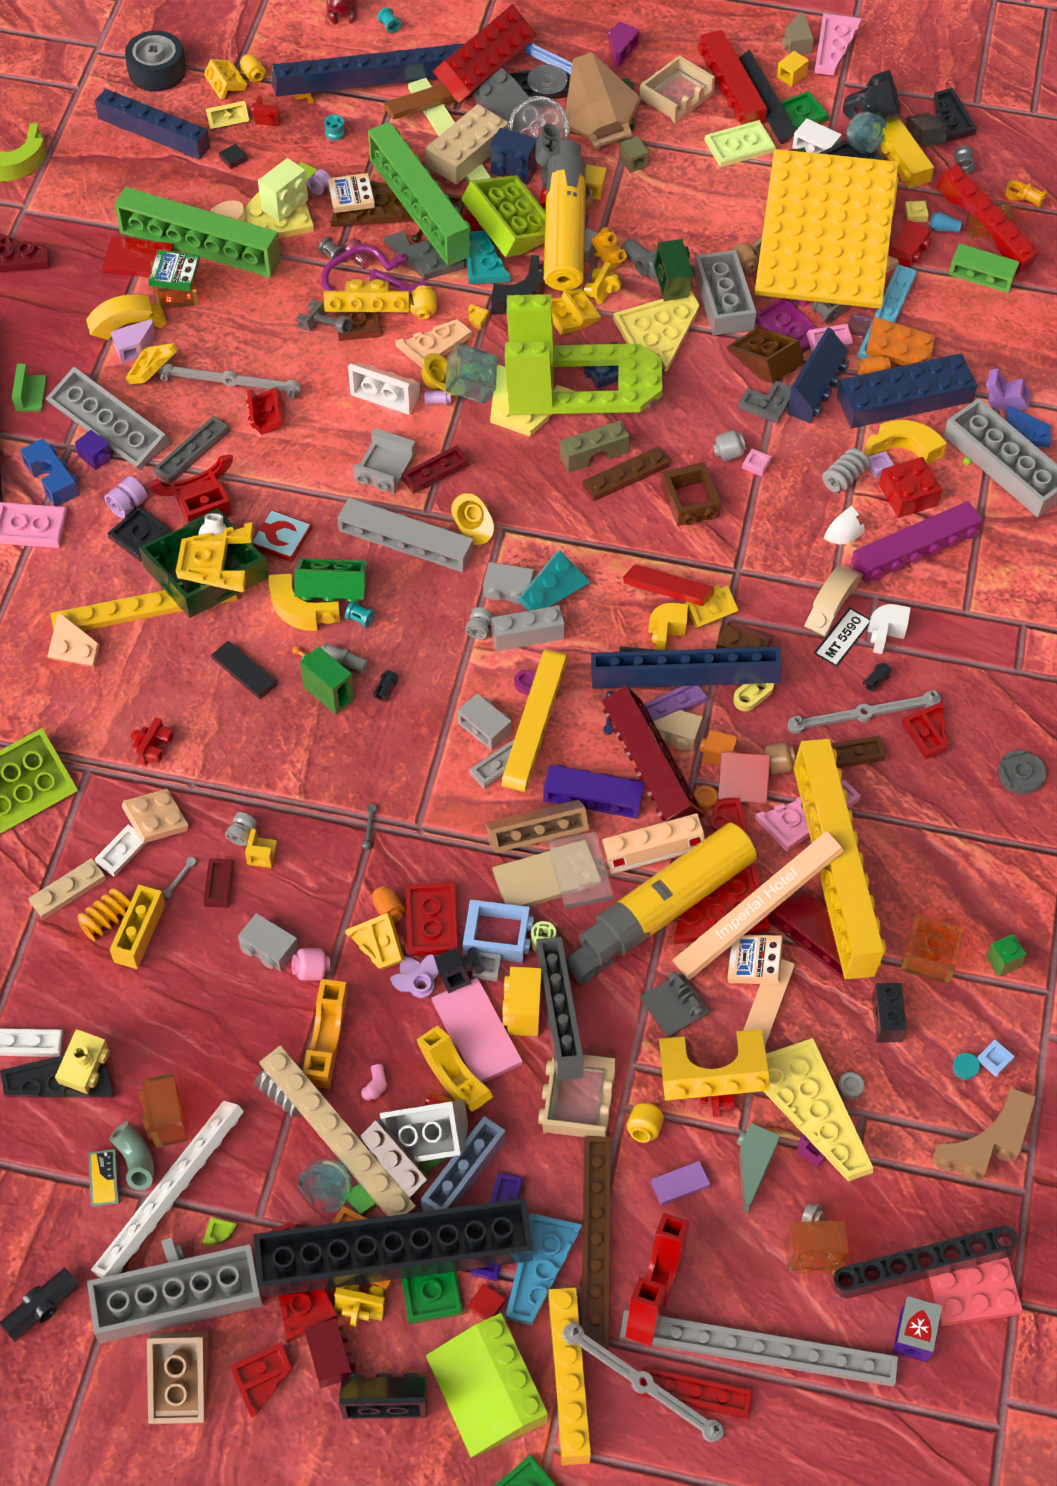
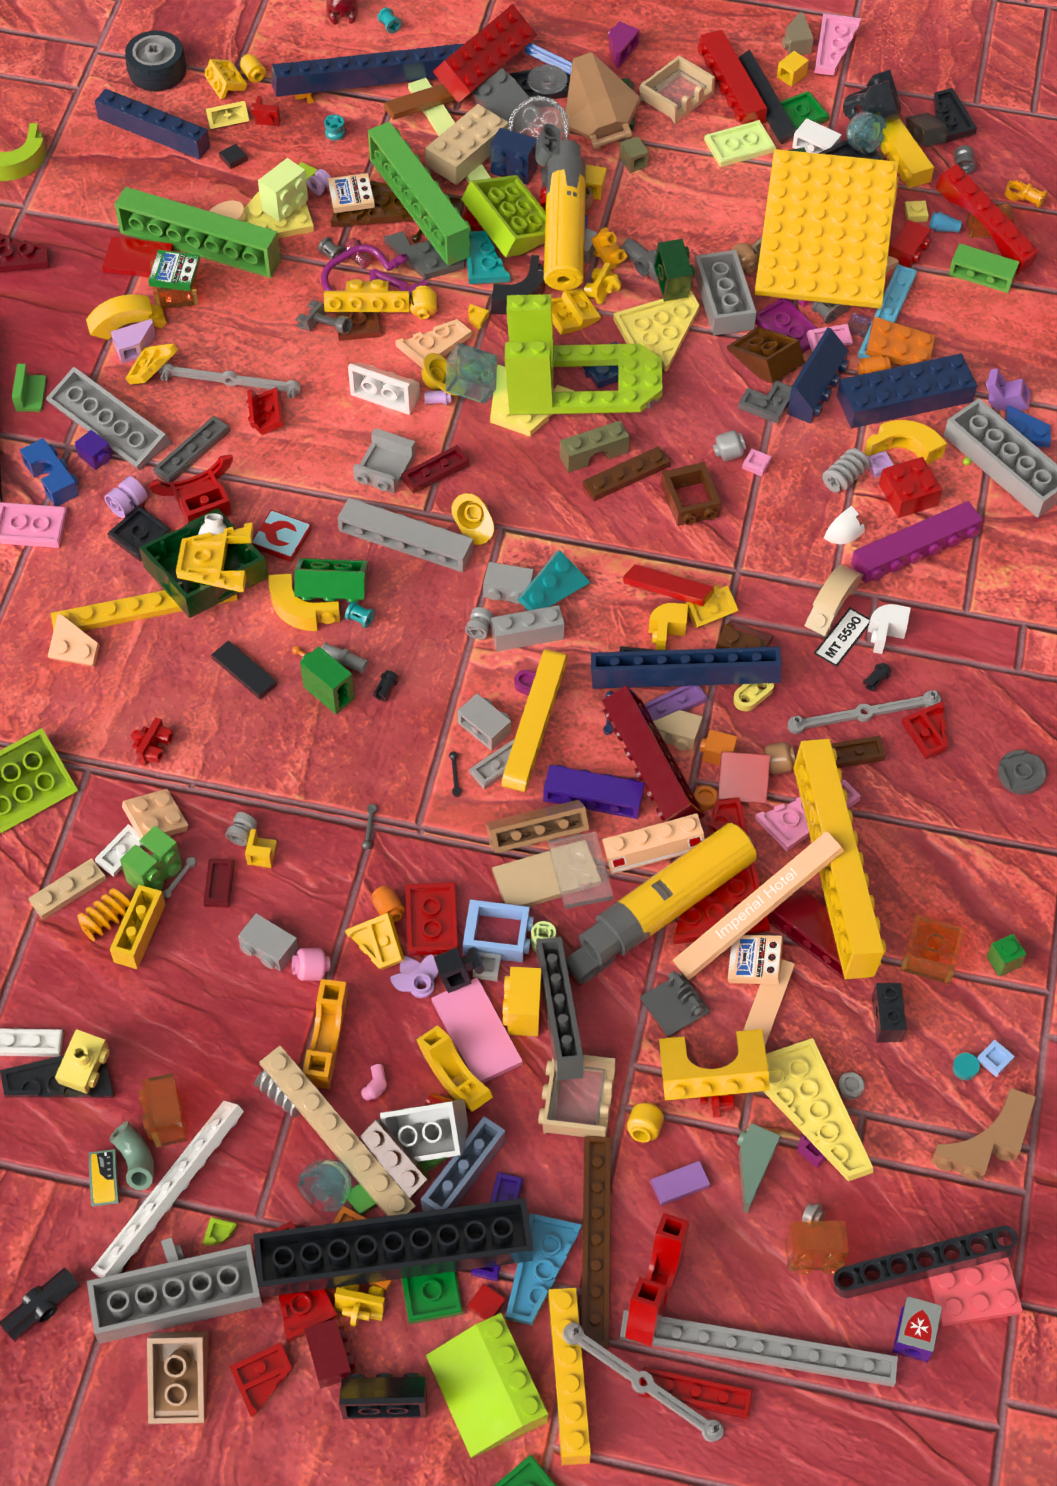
(154, 869): none -> bright green piece
(456, 791): none -> black hinge

